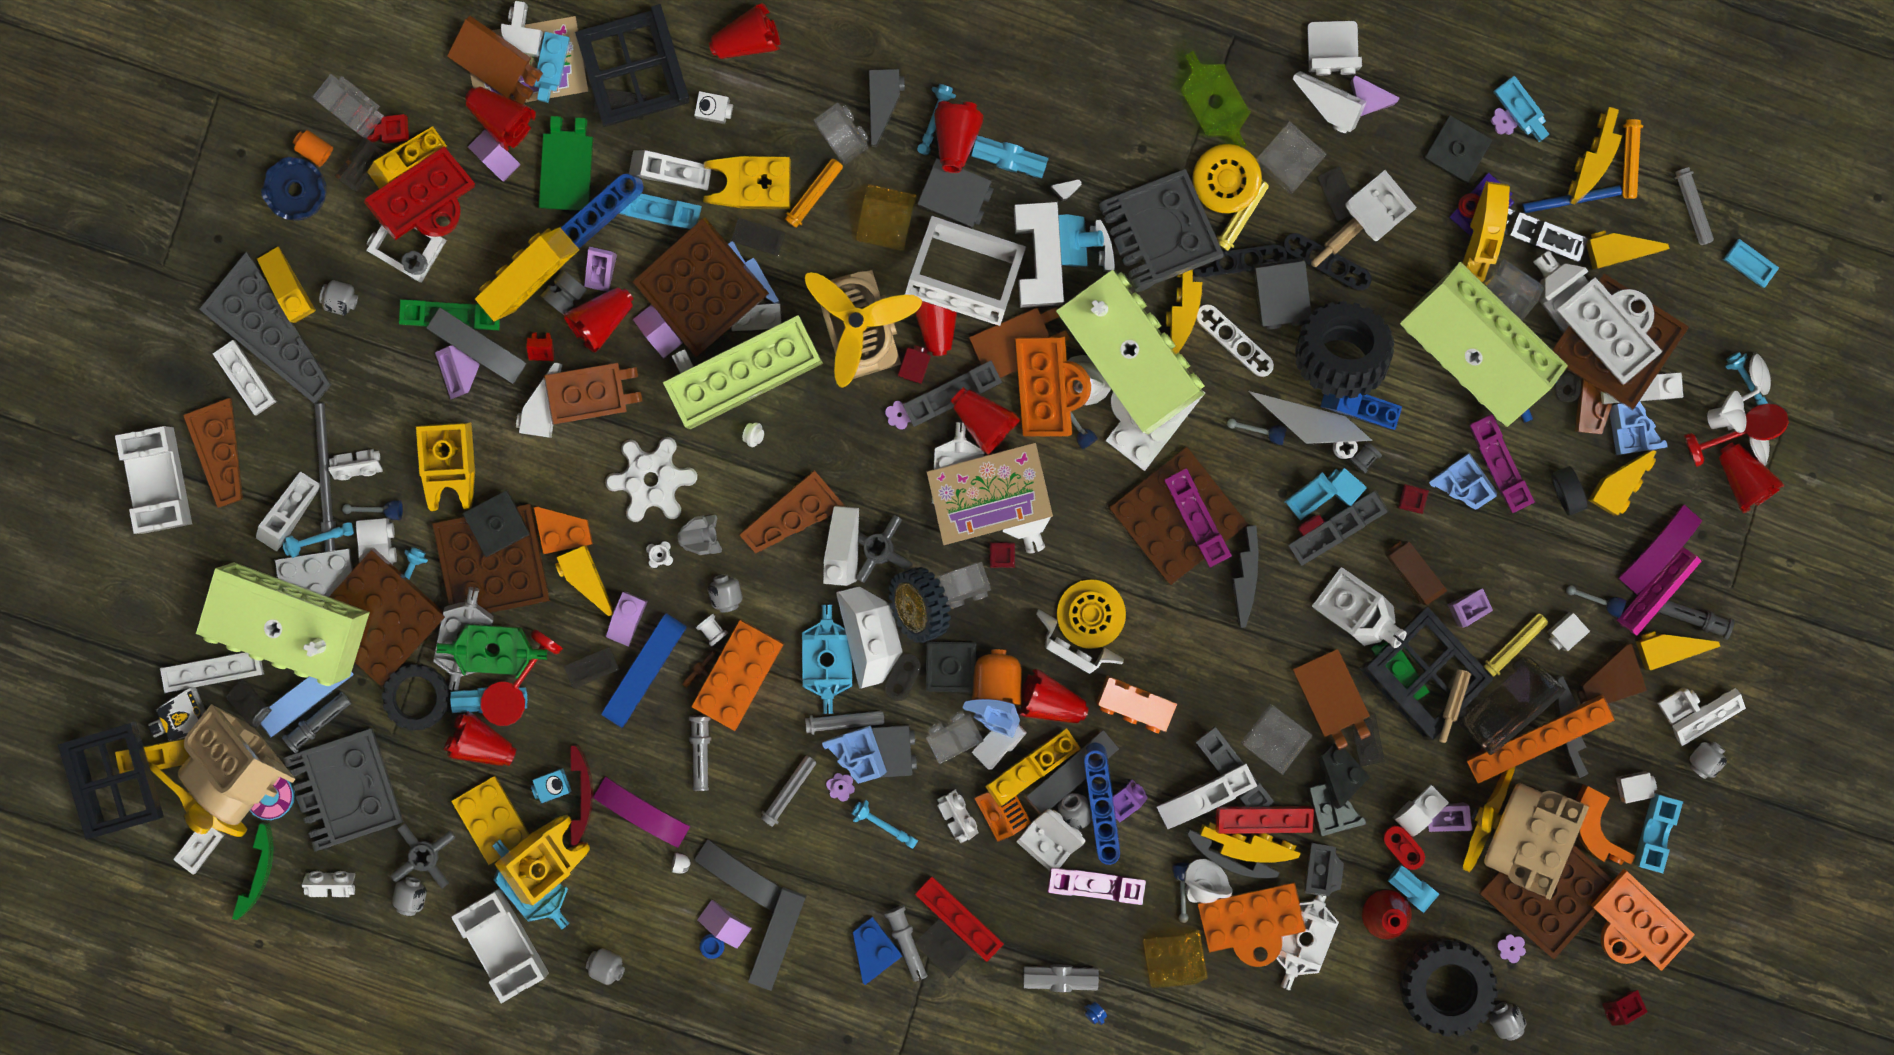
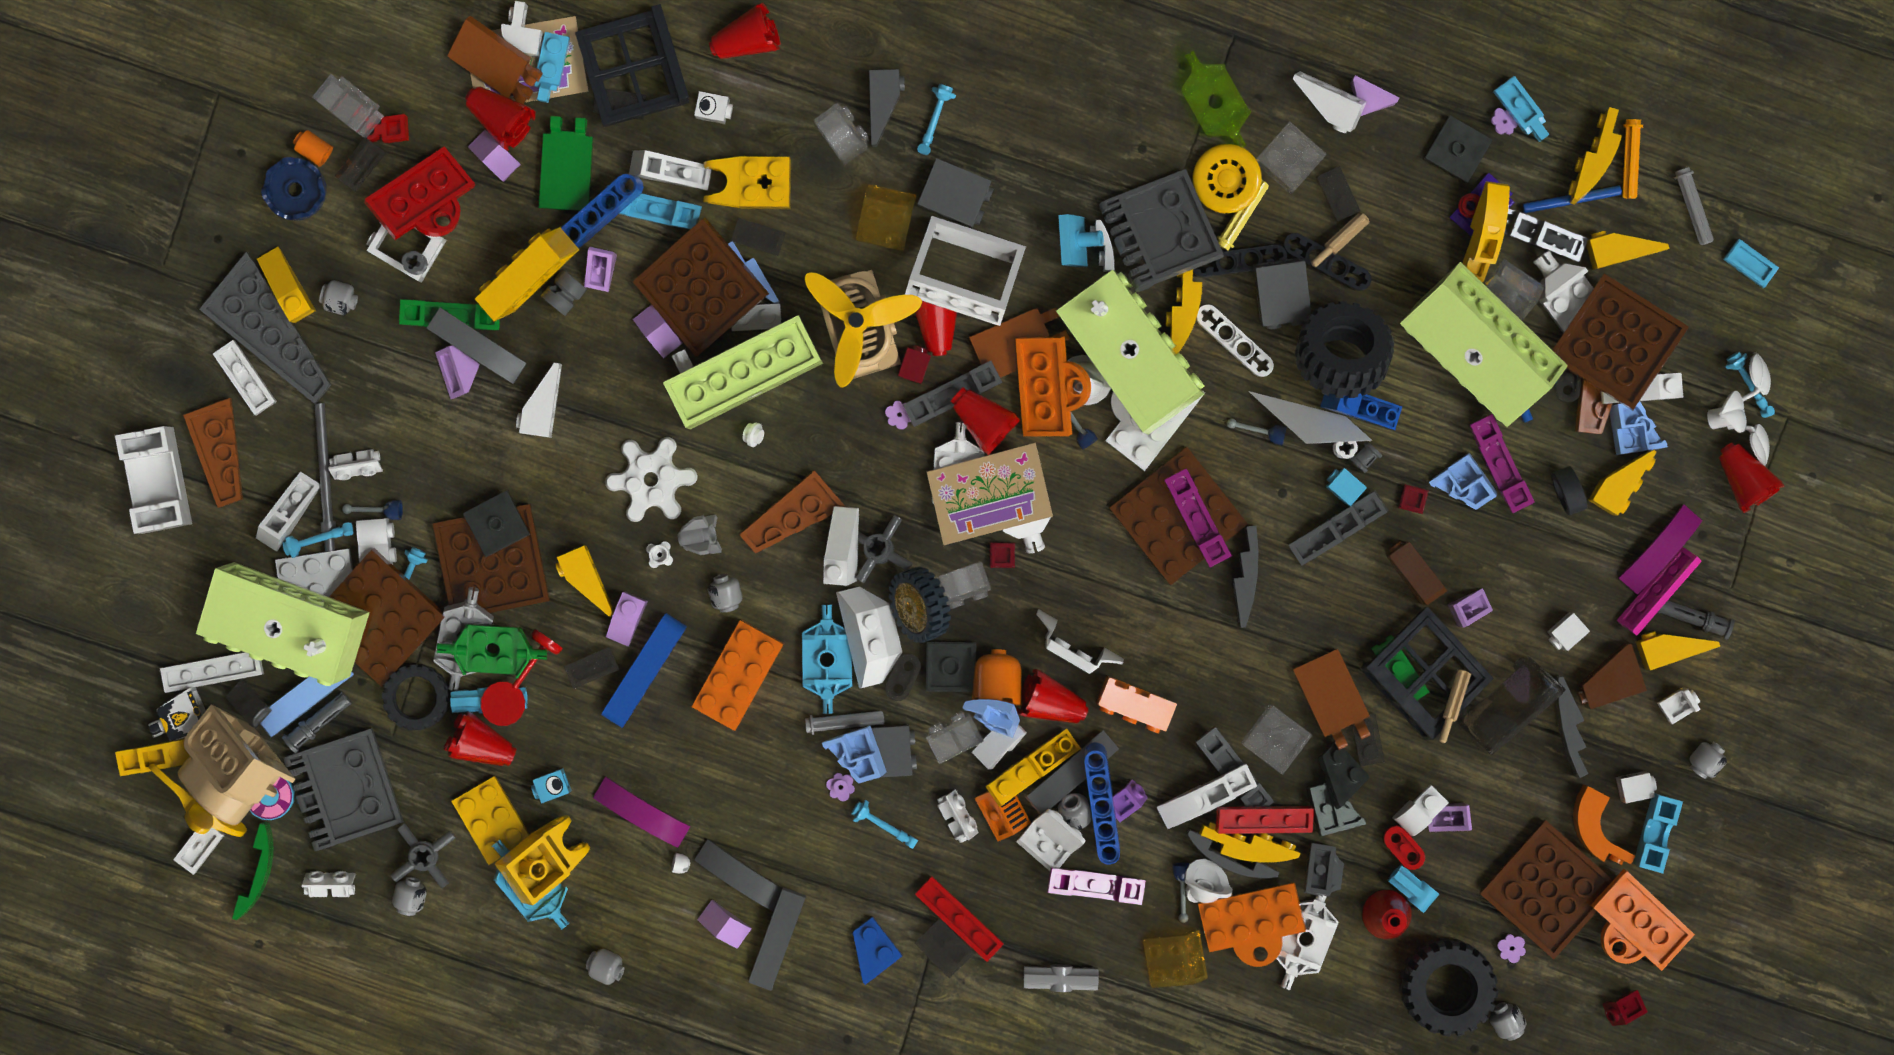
(84, 788): black window -> none
(405, 157): yellow slope -> none
(445, 470): yellow brick -> none
(501, 945): white piece -> none
(540, 348): red tile -> none
(561, 530): orange wing -> none
(580, 763): dark red slope -> none
(589, 392): dark orange tile -> none
(599, 317): red cone -> none
(699, 669): reddish brown piece -> none
(700, 740): light grey pin -> none
(711, 630): white bush -> none
(711, 946): blue plate -> none
(788, 791): light grey axle -> none
(813, 193): light orange axle -> none
(902, 932): light grey pin -> none
(956, 133): red cone -> none
(1009, 157): medium azure piece -> none
(1044, 224): white piece -> none
(1066, 189): white slope -> none
(1091, 614): yellow wheel -> none
(1095, 1013): blue plate -> none
(1309, 524): dark red tile -> none
(1311, 496): medium azure tile -> none
(1333, 47): white bracket -> none
(1359, 610): white plate -> none
(1380, 206): white bracket -> none
(1515, 645): light yellow axle -> none
(1530, 836): tan brick -> none
(1542, 739): orange arch -> none
(1613, 328): white plate -> none
(1614, 605): hinge -> none
(1708, 716): white plate -> none
(1762, 423): red piece -> none

